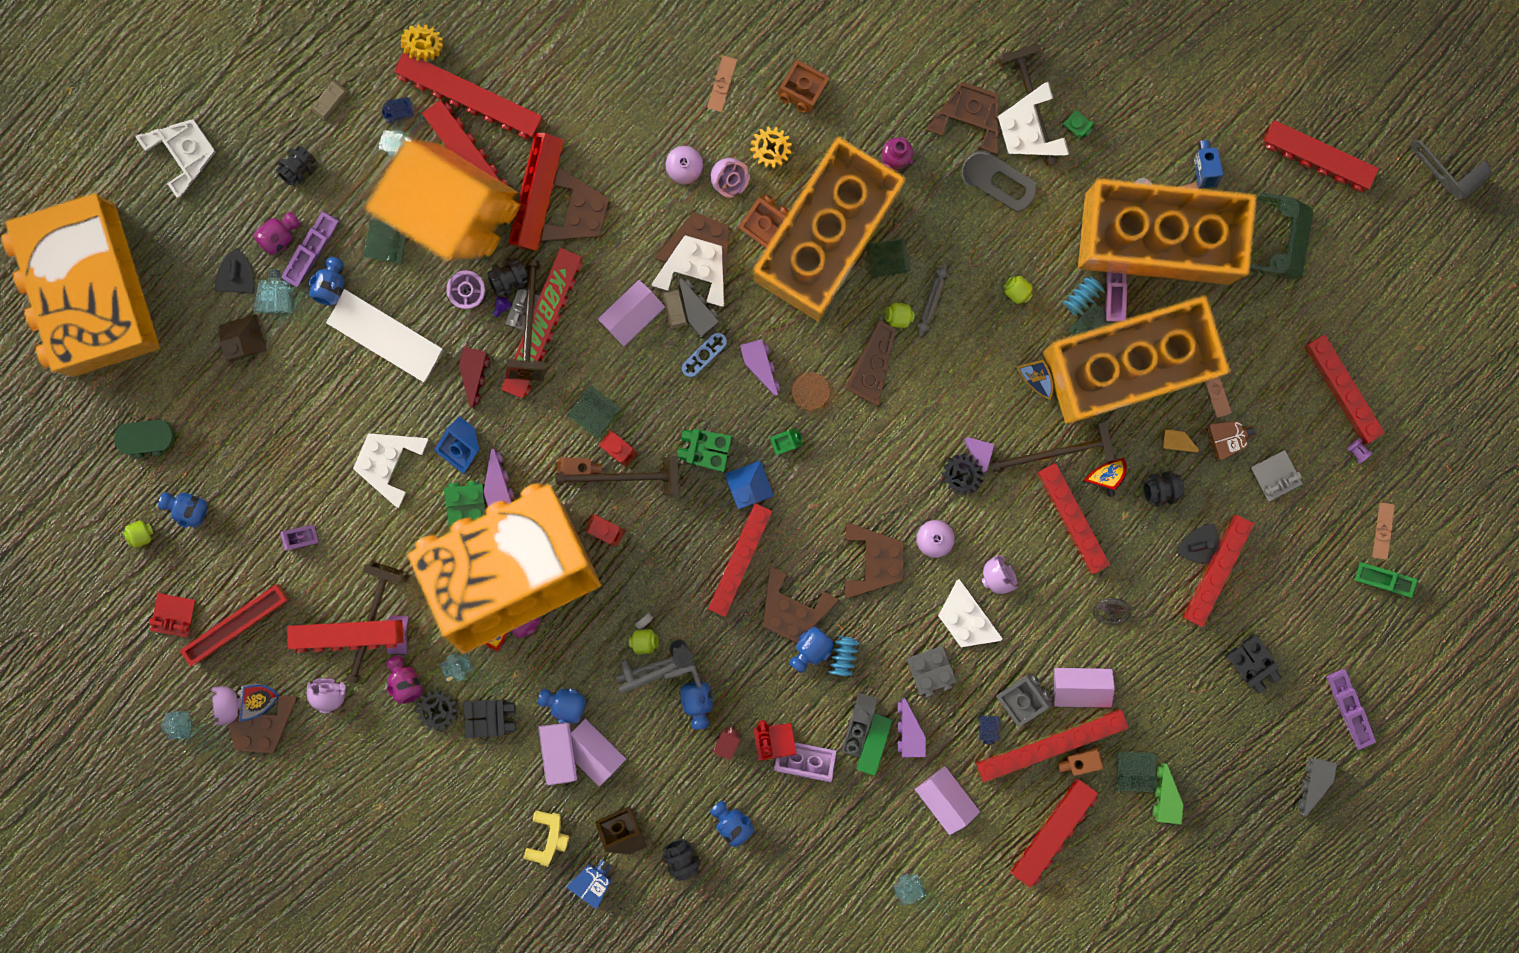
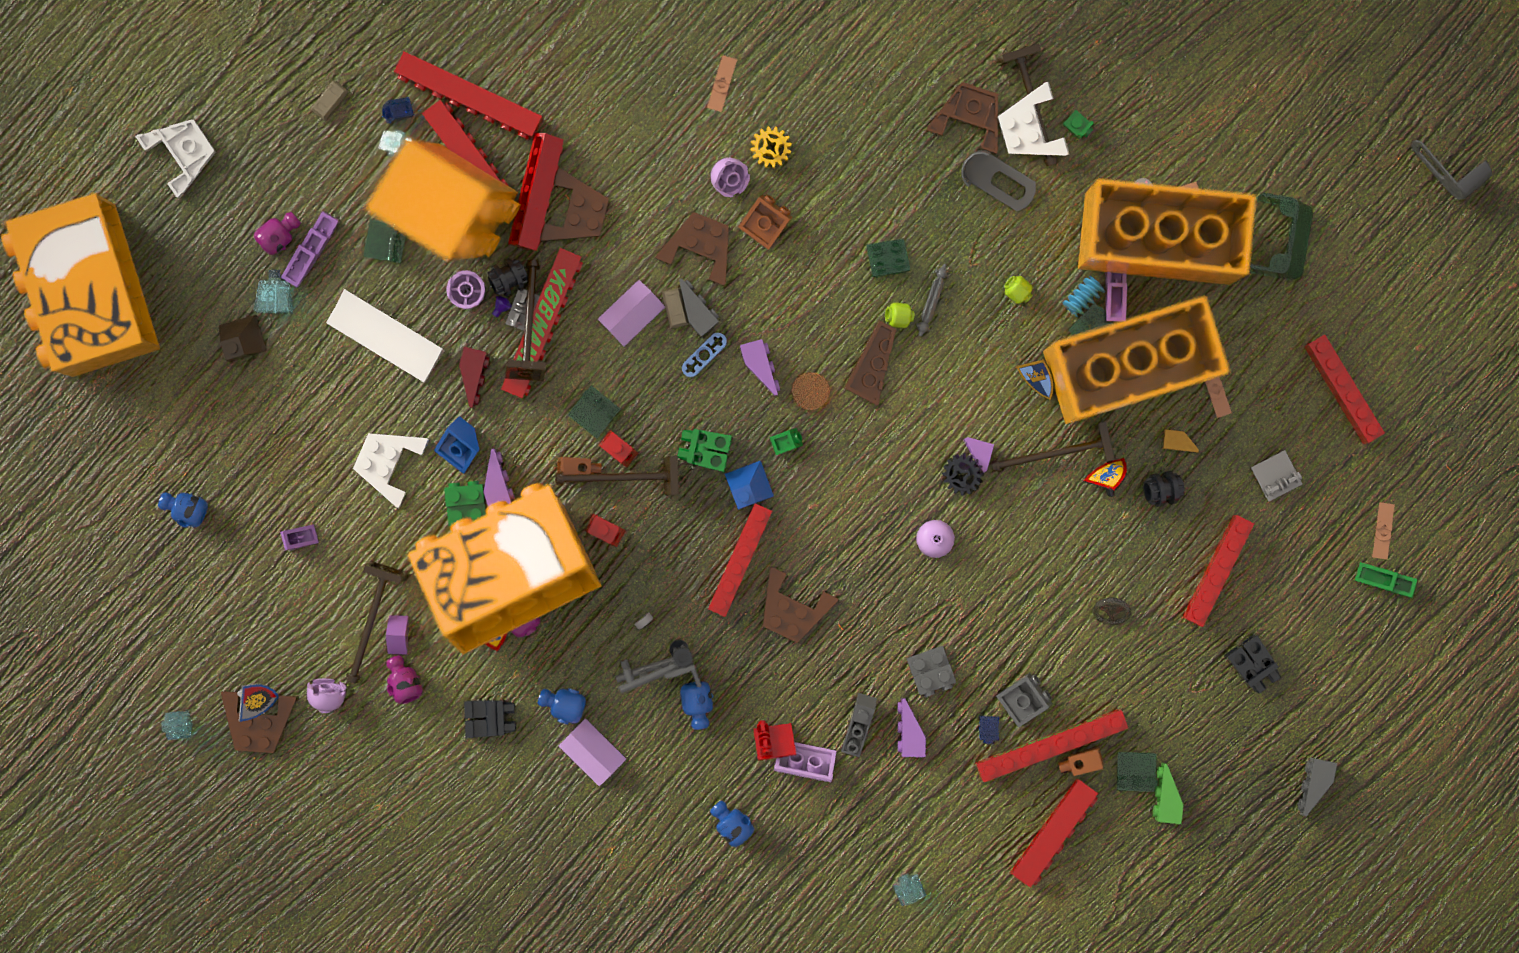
(138, 534): lime head -> none
(145, 438): dark green brick -> none
(172, 615): red hinge -> none
(225, 705): lavender cylinder -> none
(235, 274): black shield -> none
(235, 625): red brick -> none
(296, 166): black piece -> none
(328, 283): blue piece -> none
(345, 634): red brick -> none
(421, 42): yellow gear -> none
(441, 698): black gear -> none
(456, 667): clear light blue brick -> none
(555, 840): light yellow connector -> none
(557, 753): lavender slope -> none
(591, 883): blue torso -> none
(621, 832): dark brown slope -> none
(644, 641): lime head -> none
(680, 857): black piece -> none
(684, 173): lavender cylinder -> none
(698, 260): white wing -> none
(727, 743): dark red arch -> none
(802, 86): dark orange plate -> none
(812, 647): blue piece -> none
(828, 229): light orange brick -> none
(844, 656): dark azure piece -> none
(874, 744): green slope -> none
(882, 560): reddish brown wing -> none
(897, 154): magenta piece -> none
(947, 800): lavender slope -> none
(966, 619): white wing -> none
(998, 576): lavender cylinder -> none
(1073, 518): red brick -> none
(1083, 687): lavender slope -> none
(1200, 544): black shield -> none
(1207, 166): blue torso -> none
(1229, 438): dark orange torso -> none
(1319, 156): red brick -> none
(1351, 709): medium lavender slope -> none
(1359, 450): medium lavender bush -> none

